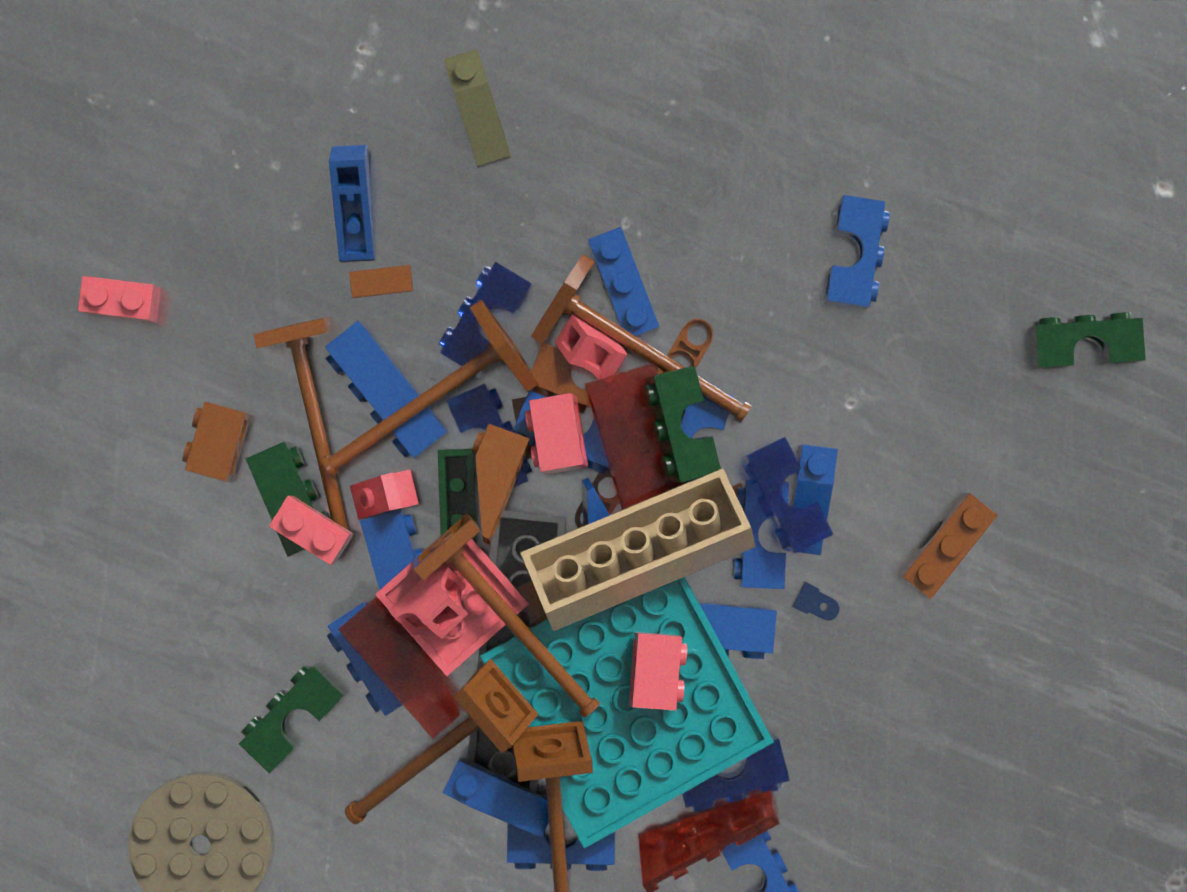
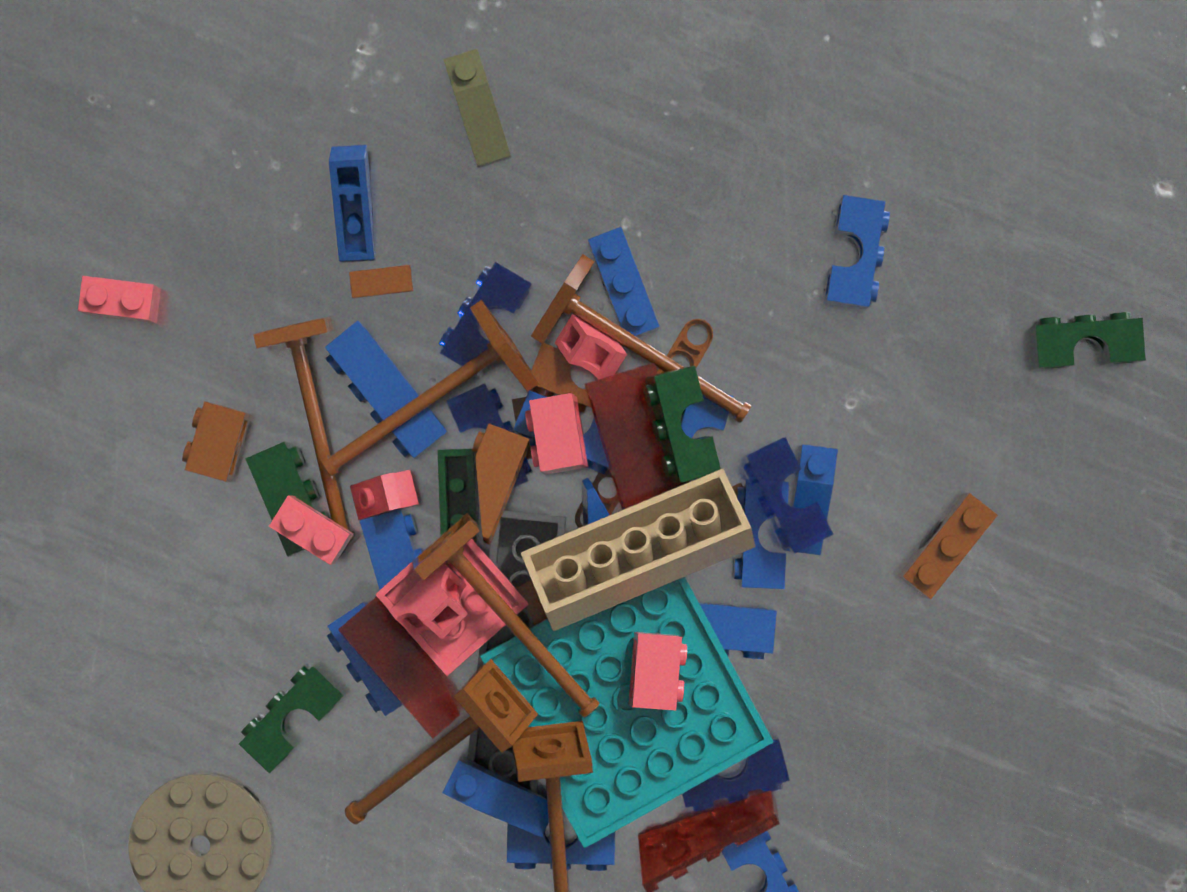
(810, 599): dark blue piece -> none

